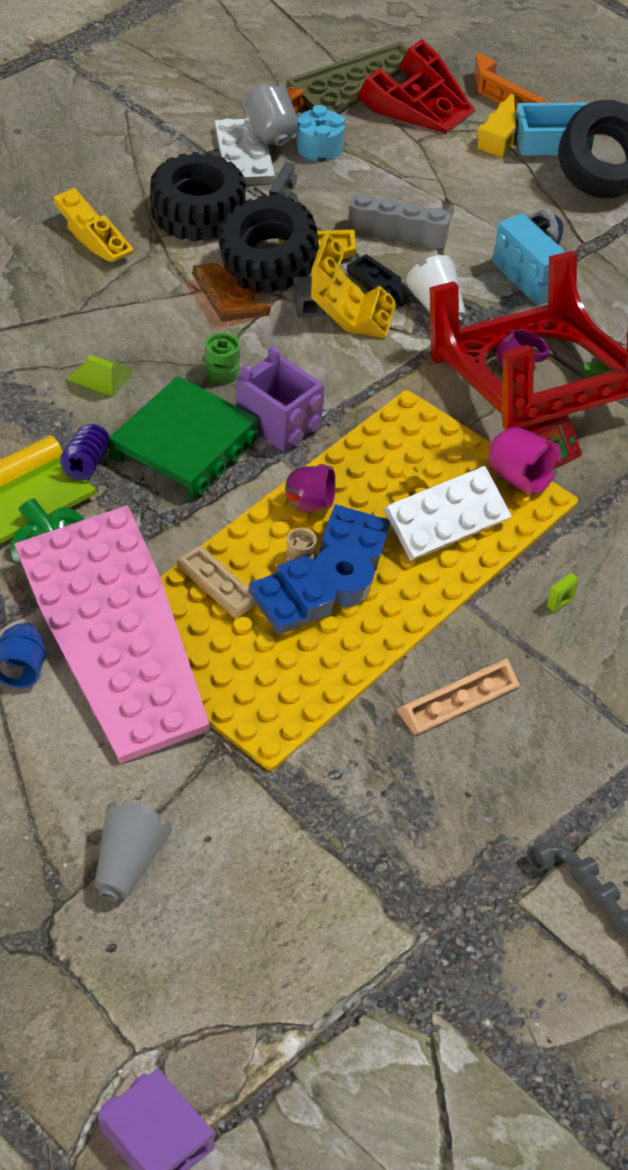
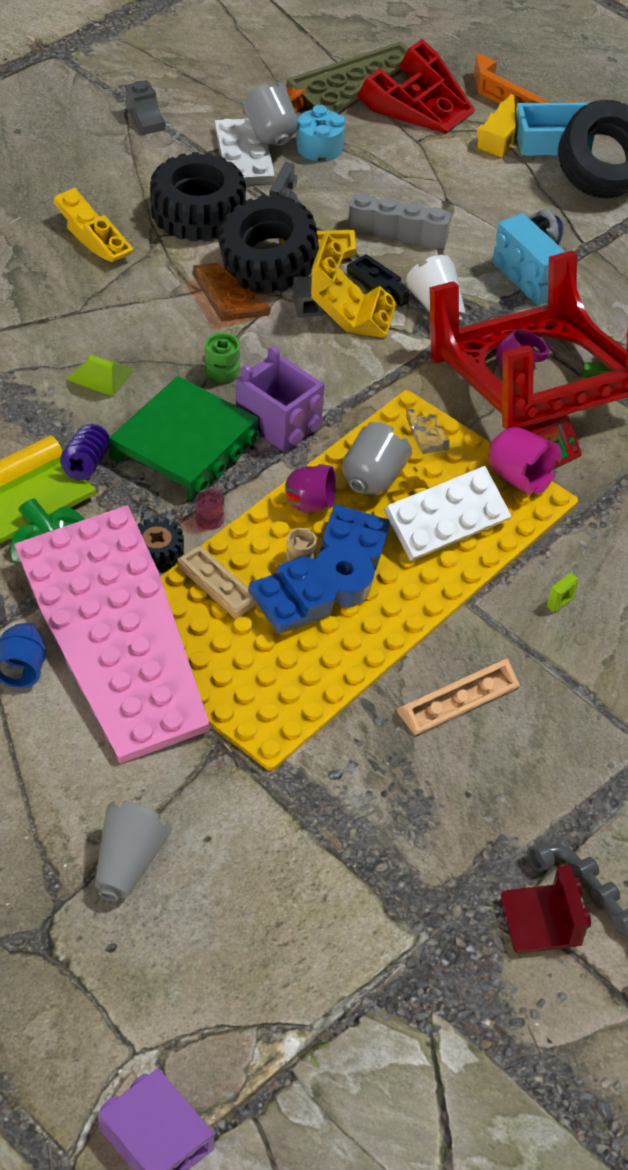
(143, 107): none -> dark grey arch
(163, 542): none -> black wheel
(209, 509): none -> clear pink wheel
(375, 459): none -> light grey cylinder
(427, 433): none -> clear slope
(547, 915): none -> dark red bracket

